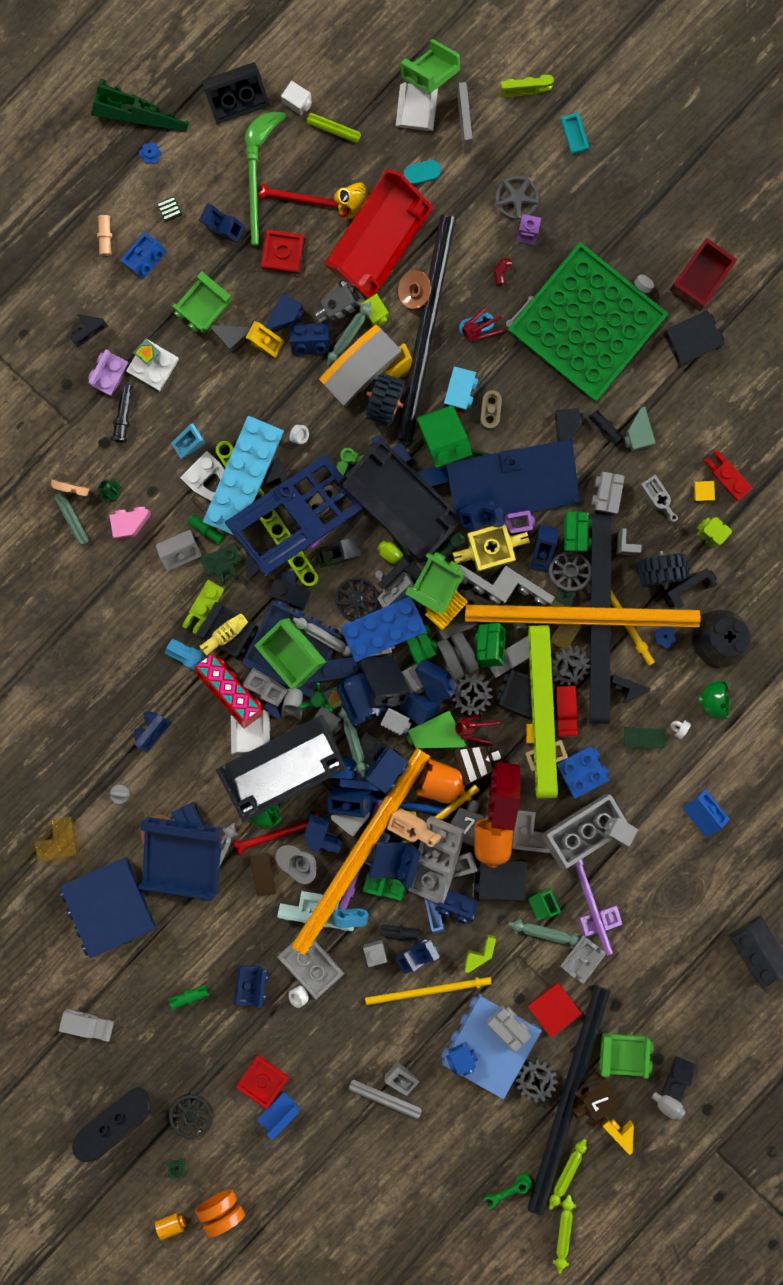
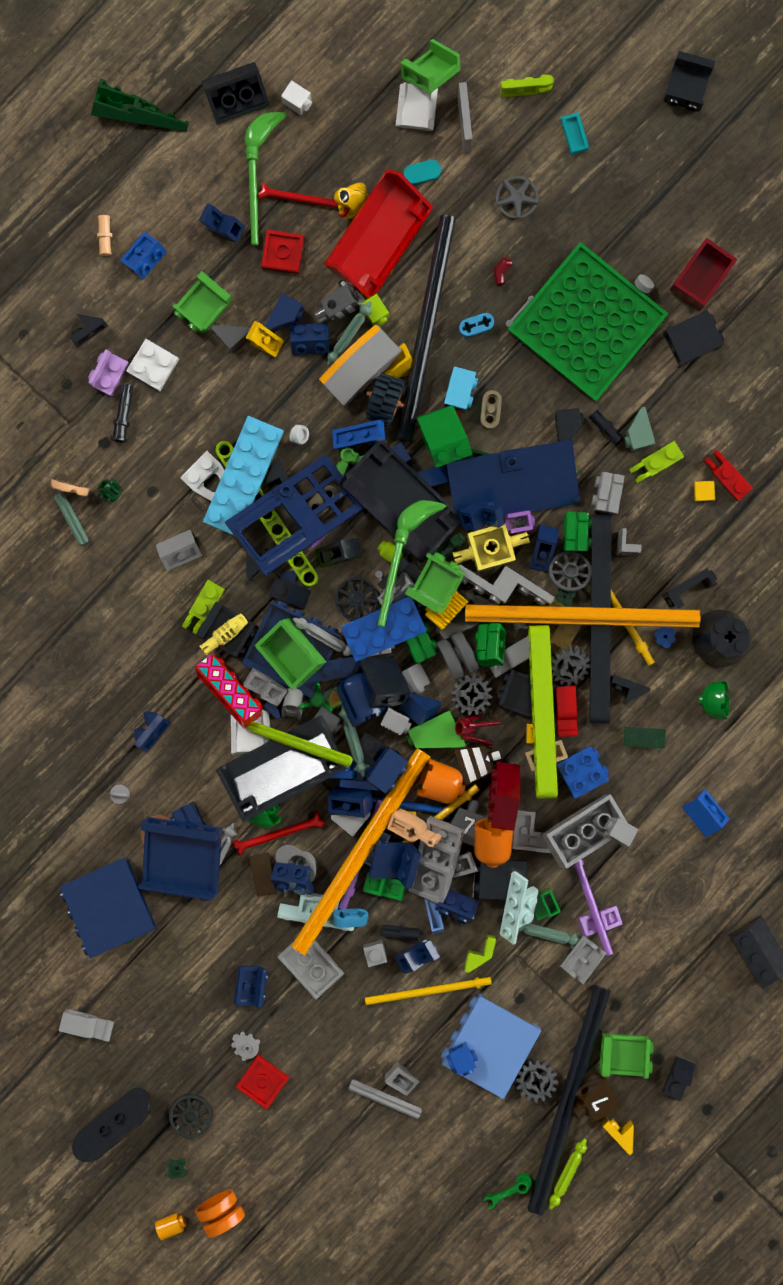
(63, 842): clear yellow plate -> none
(128, 524): bright pink slope -> none
(147, 352): tile -> none
(150, 157): blue plant -> none
(169, 209): dark green tile -> none
(185, 654): dark azure piece -> none
(188, 441): medium azure slope -> none
(188, 997): green pin -> none
(205, 529): green pin -> none
(222, 563): clear green plate -> none
(245, 1045): none -> light grey piece
(278, 1115): blue panel -> none
(292, 878): none -> dark blue bracket
(298, 996): white tile -> none
(300, 744): none -> lime axle
(317, 838): dark blue brick -> none
(333, 127): lime axle -> none
(358, 434): none -> blue plate
(407, 521): none -> bright green piece
(408, 289): nougat dish -> none
(435, 681): dark blue slope -> none
(471, 331): dark red plant -> none
(508, 1028): light grey brick -> none
(518, 907): none -> light aqua bracket
(528, 229): medium lavender window -> none
(554, 1009): red tile -> none
(564, 1234): lime wheel -> none
(653, 491): light grey piece -> none
(658, 461): none -> lime hinge
(663, 570): black wheel -> none
(669, 1106): light grey plant -> none
(680, 732): white tile -> none
(688, 81): none -> black panel
(713, 532): lime brick -> none

